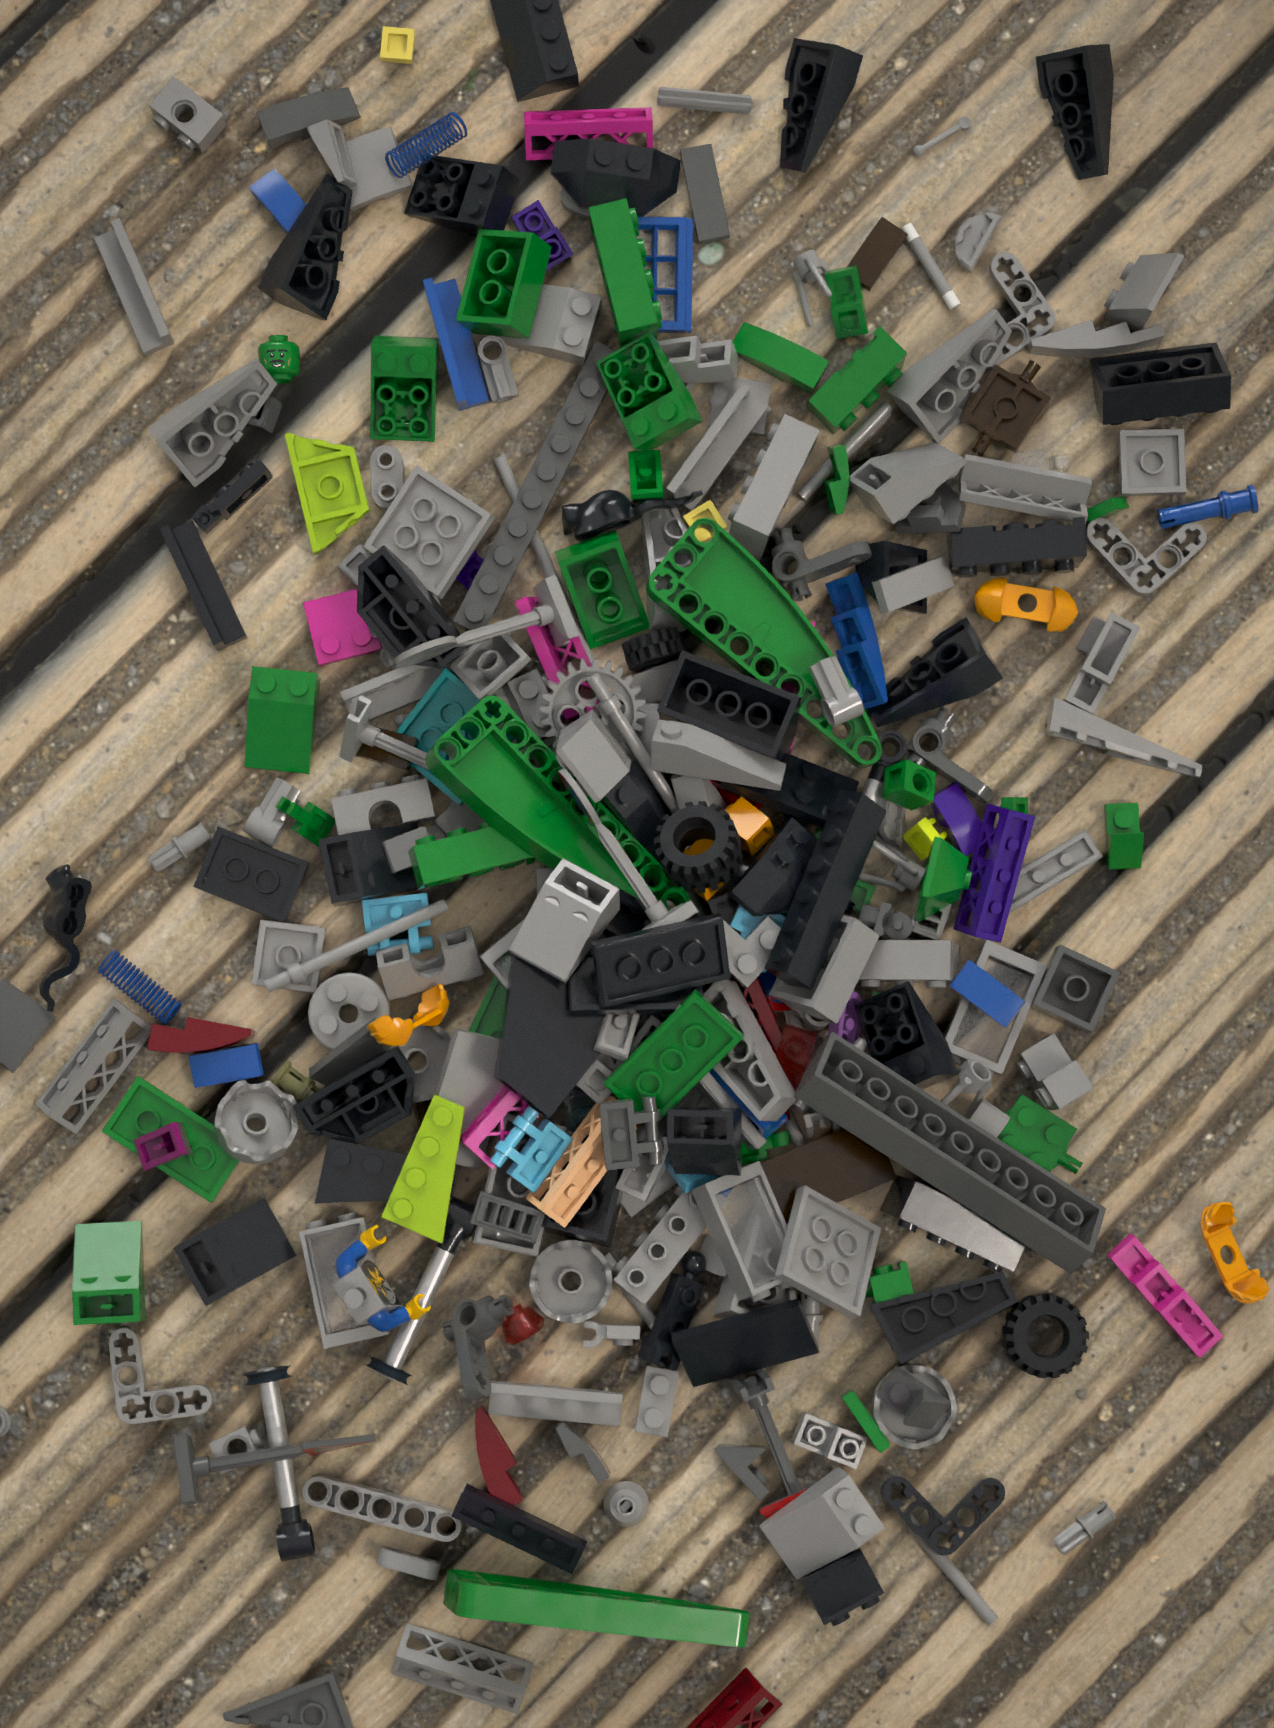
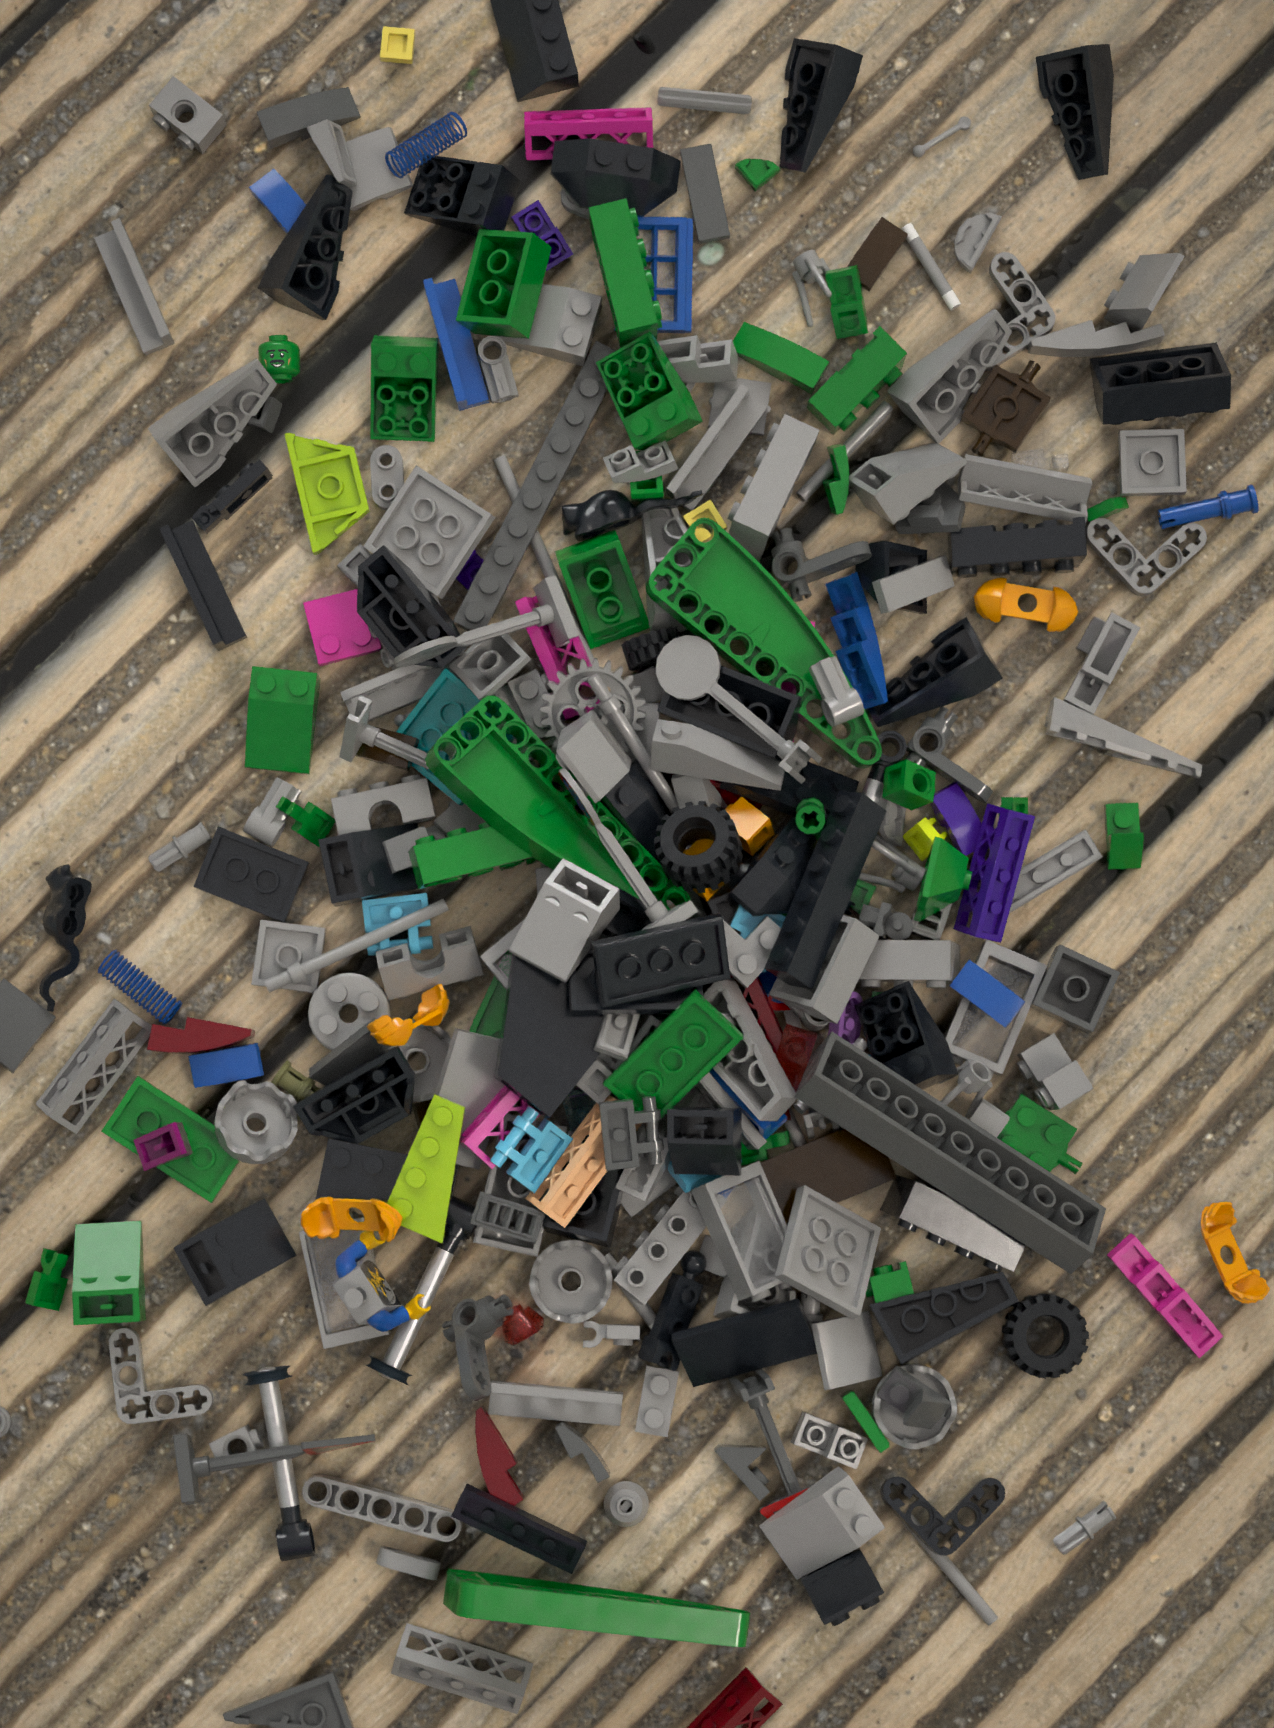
(48, 1286): none -> green plate
(330, 1215): none -> light orange piece
(630, 466): none -> light grey slope
(690, 670): none -> light grey piece
(757, 171): none -> green tile
(814, 824): none -> green bush
(846, 1350): none -> light grey slope

